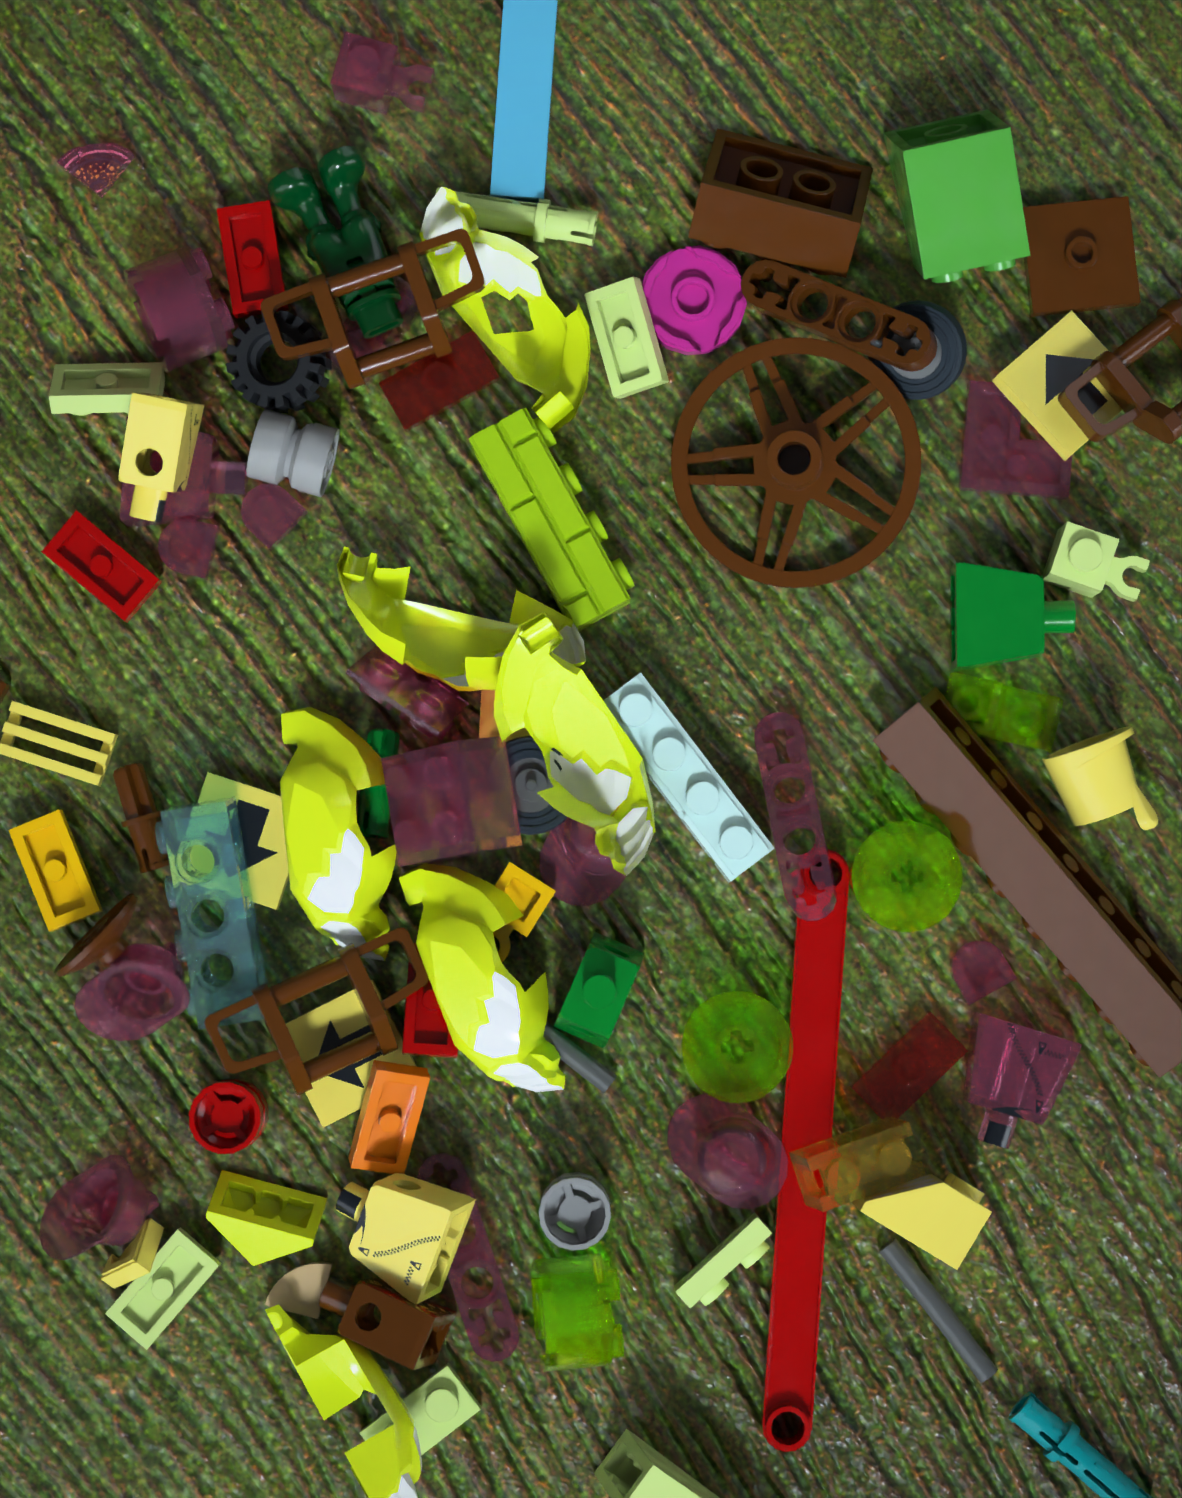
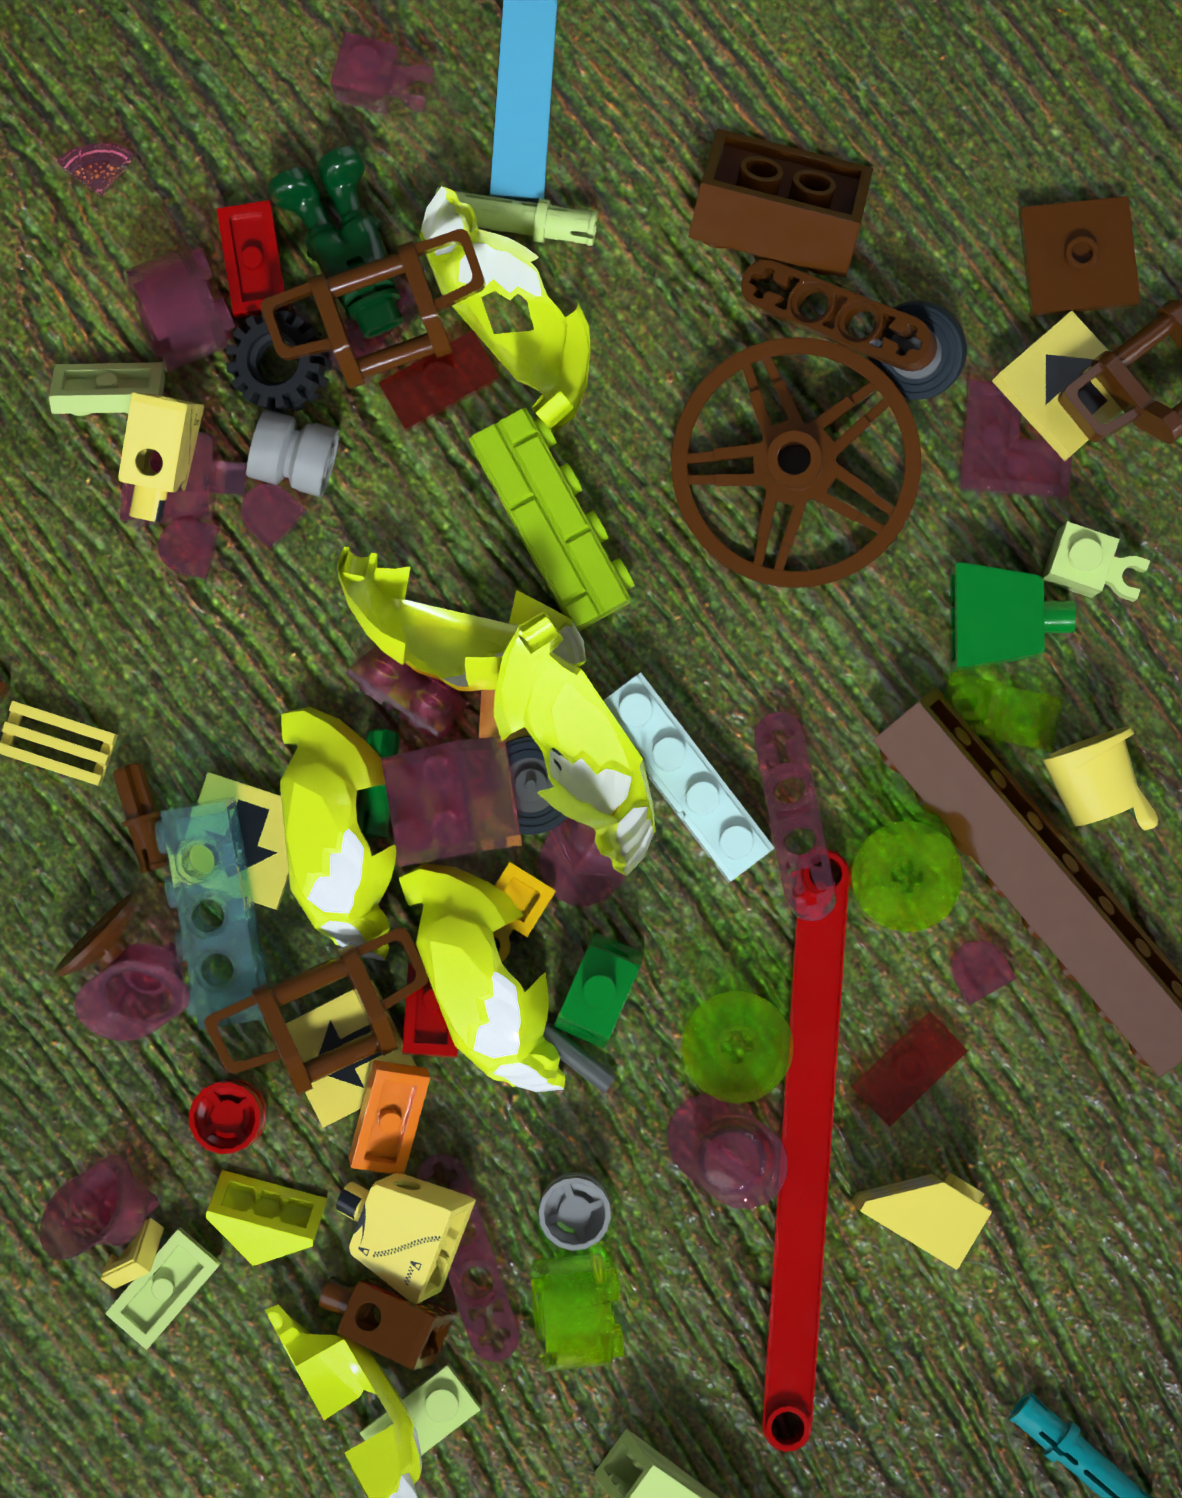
(55, 870): yellow plate -> none
(101, 566): red plate -> none
(301, 1289): tan tile -> none
(626, 337): yellowish green plate -> none
(694, 300): dark pink tile -> none
(707, 1278): yellowish green plate -> none
(856, 1164): clear yellow brick -> none
(938, 1310): dark grey bar -> none
(959, 195): bright green slope -> none
(1014, 1074): clear pink torso -> none

